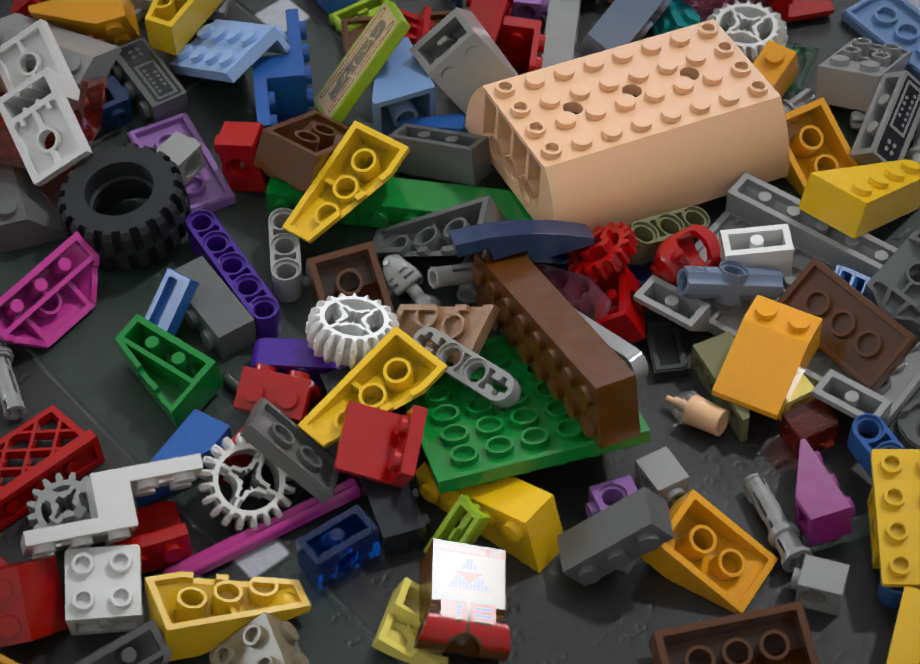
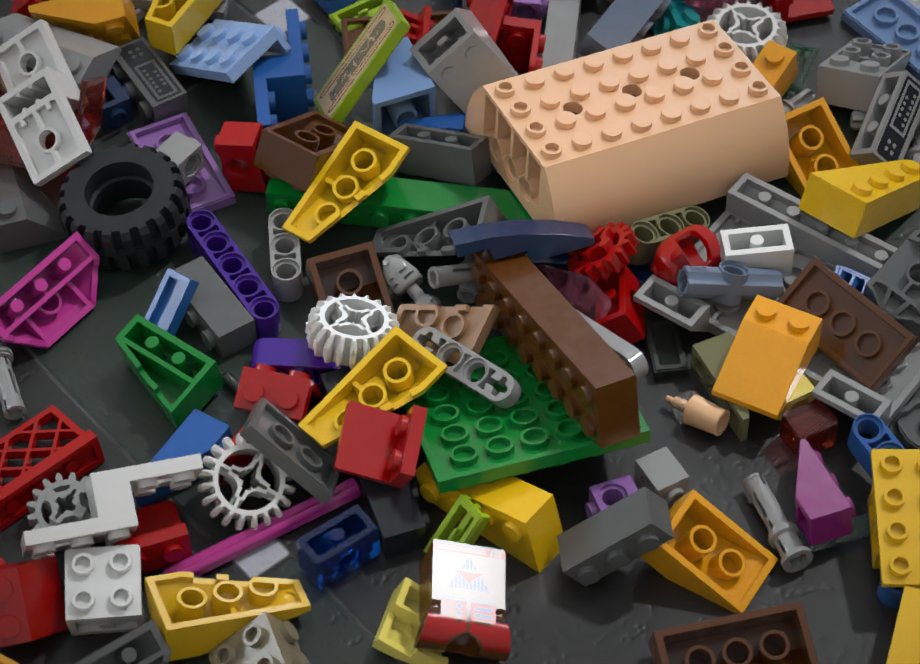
(820, 584): light grey brick -> none

